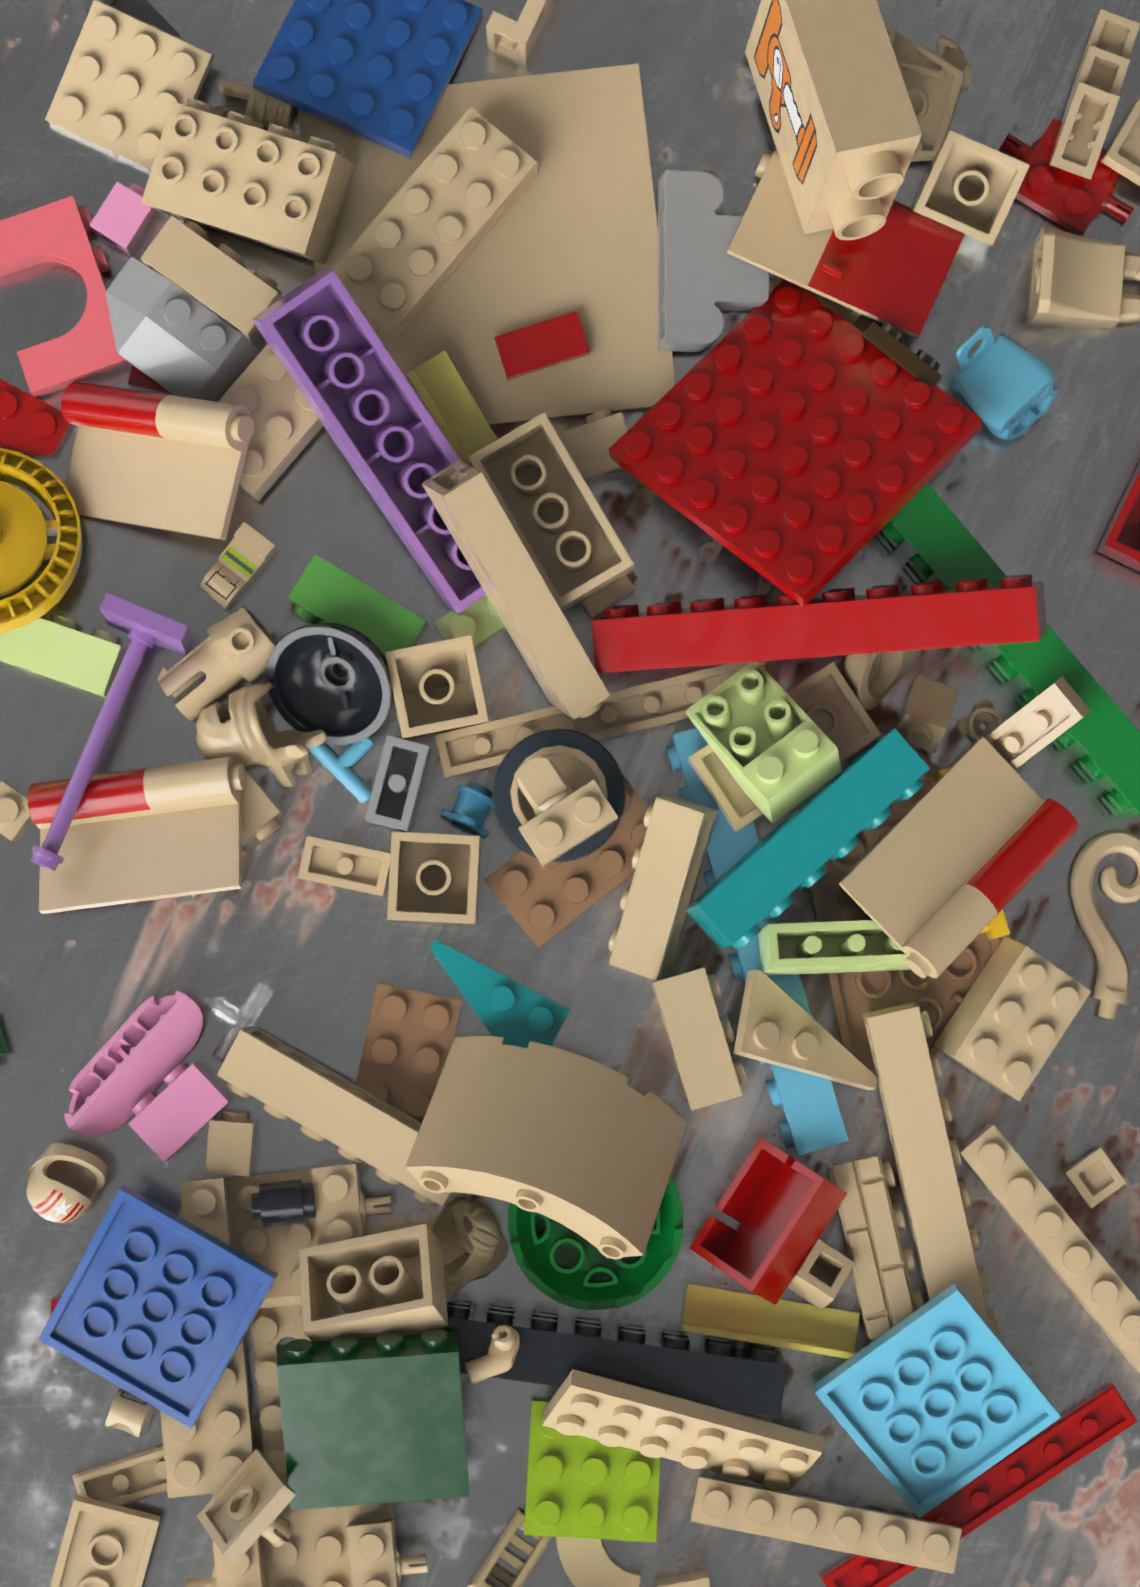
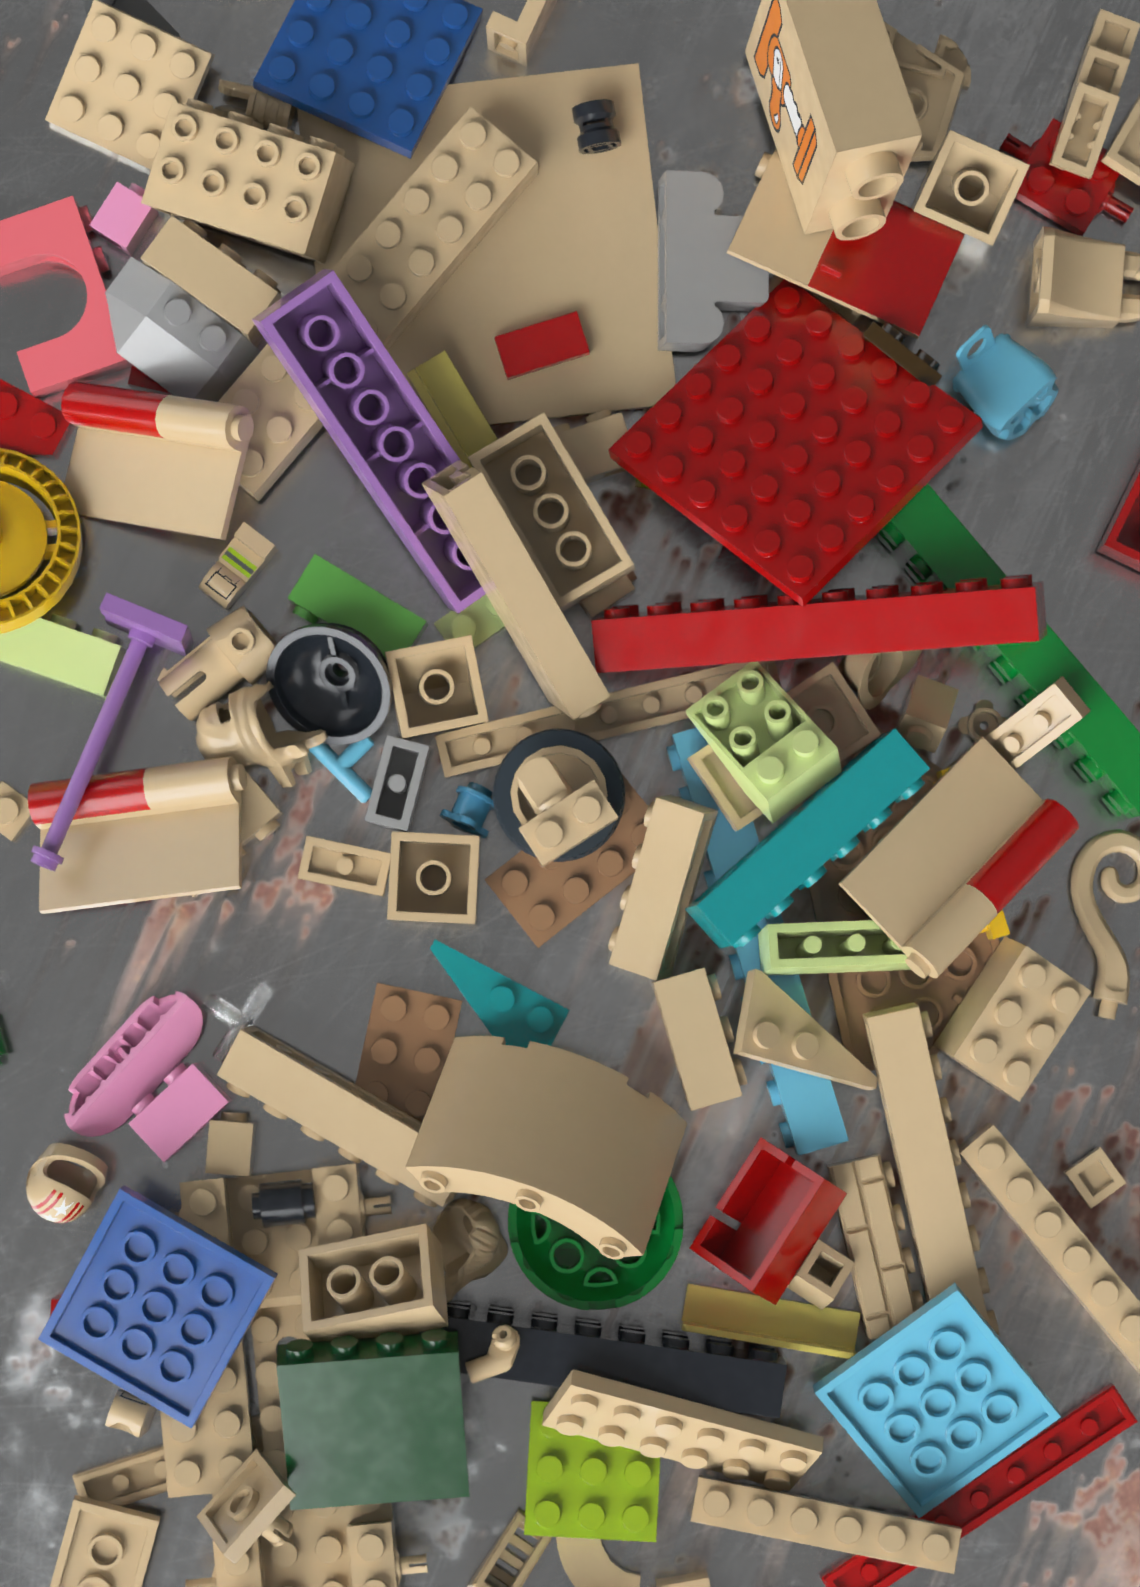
(596, 126): none -> black wheel

